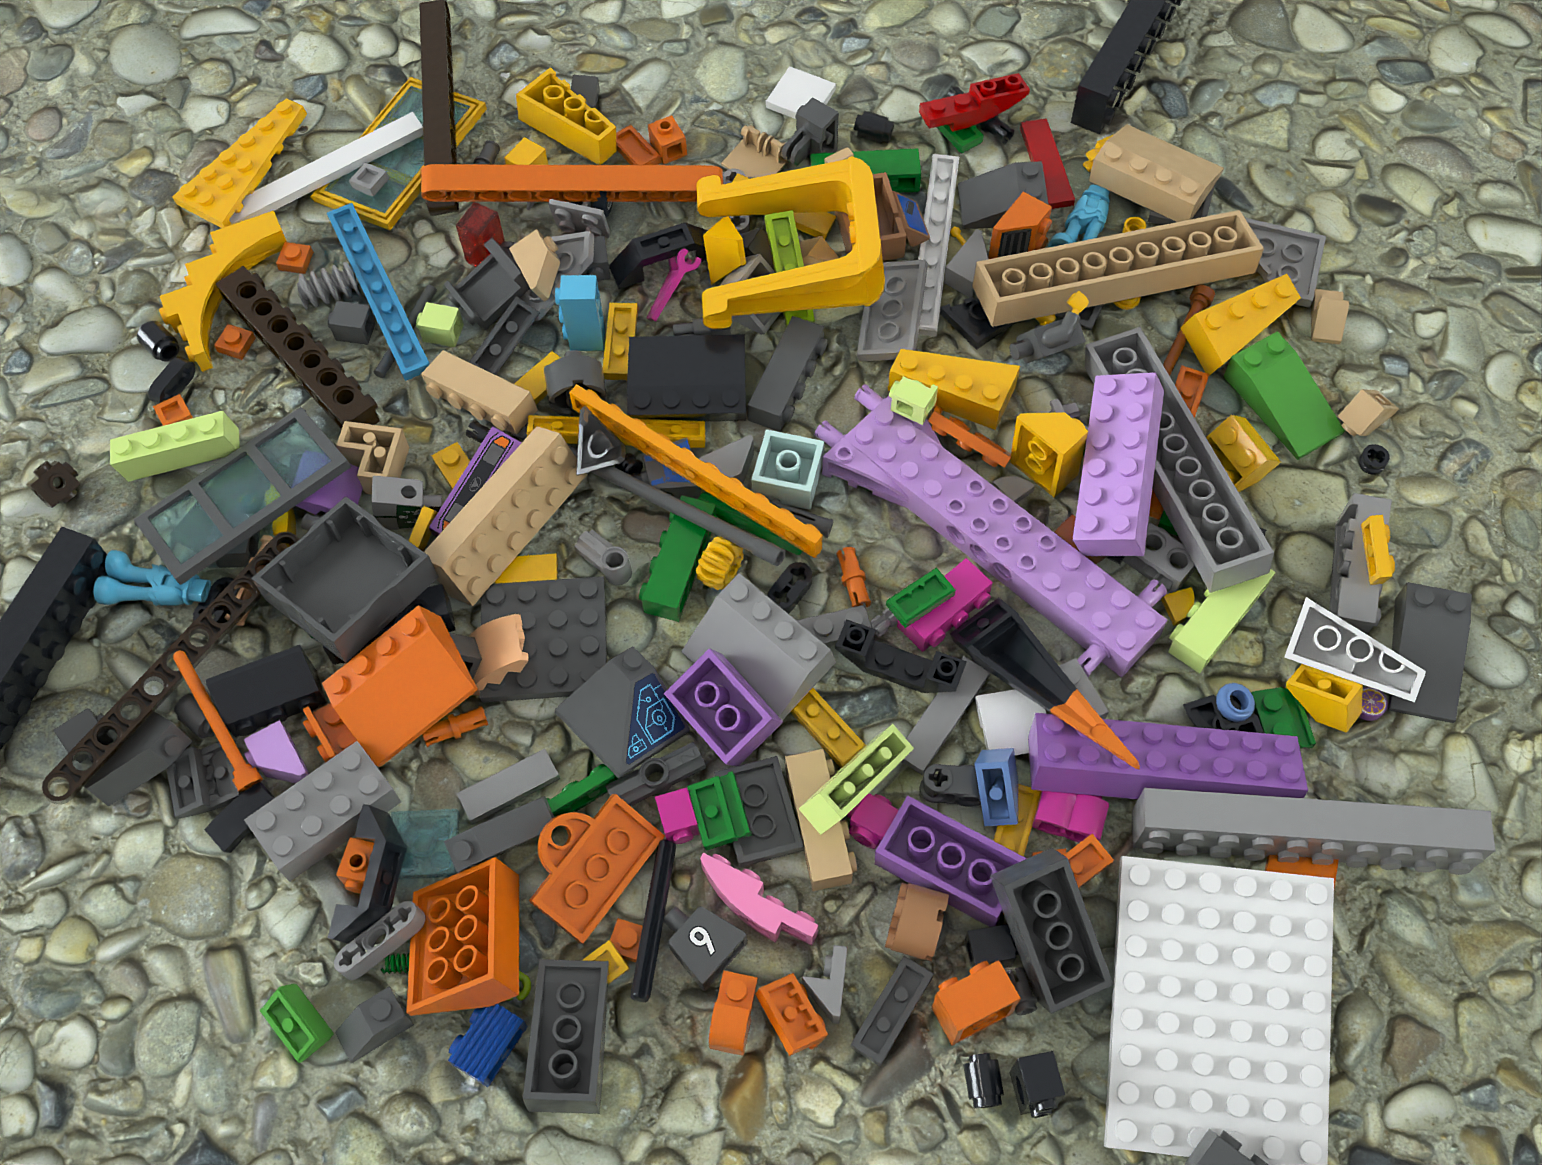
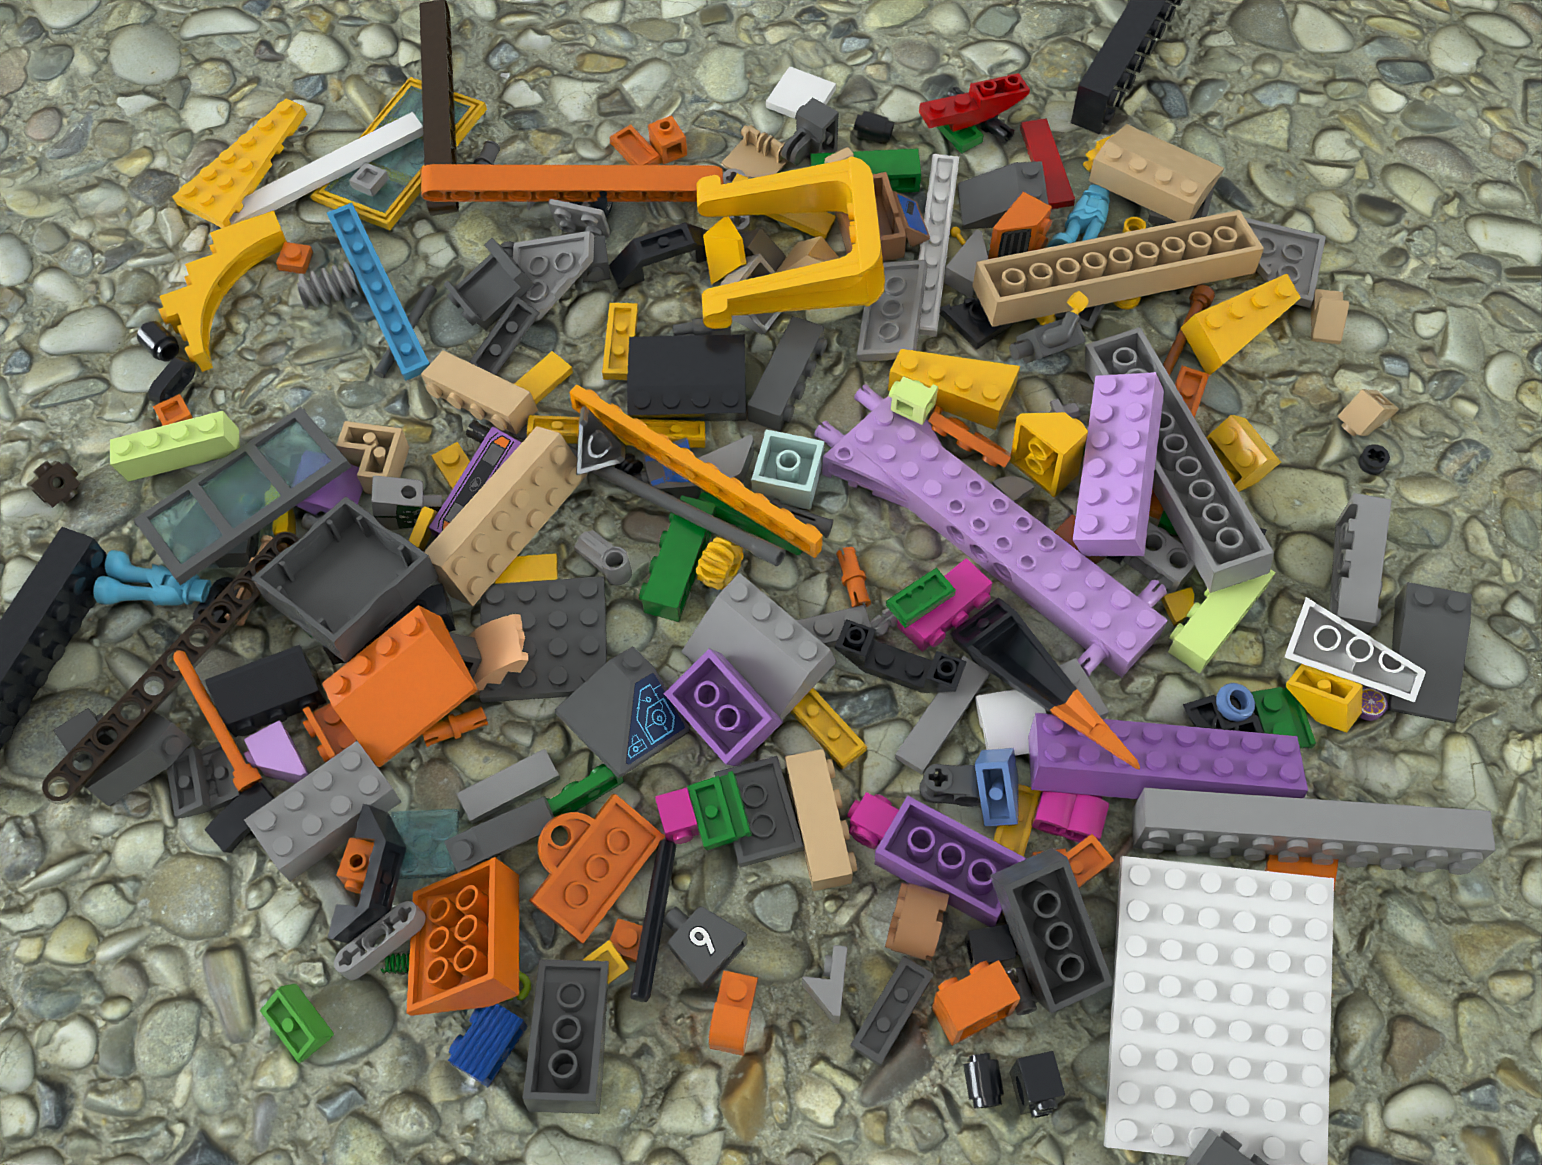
(192, 717): dark grey brick -> none
(235, 341): orange plate -> none
(296, 350): dark brown brick -> none
(351, 322): dark grey brick -> none
(373, 1024): dark grey slope -> none
(440, 324): yellowish green brick -> none
(475, 229): clear red brick -> none
(527, 153): yellow brick -> none
(537, 262): tan slope -> none
(565, 117): yellow wedge -> none
(567, 372): dark grey brick -> none
(581, 312): medium azure brick -> none
(588, 87): dark grey slope -> none
(675, 274): dark pink flag -> none
(675, 767): dark grey piece -> none
(743, 896): bright pink slope -> none
(786, 251): lime plate -> none
(792, 1014): orange bracket -> none
(794, 592): black beam -> none
(856, 779): yellowish green brick -> none
(1283, 395): bright green slope -> none
(1375, 539): yellow plate -> none

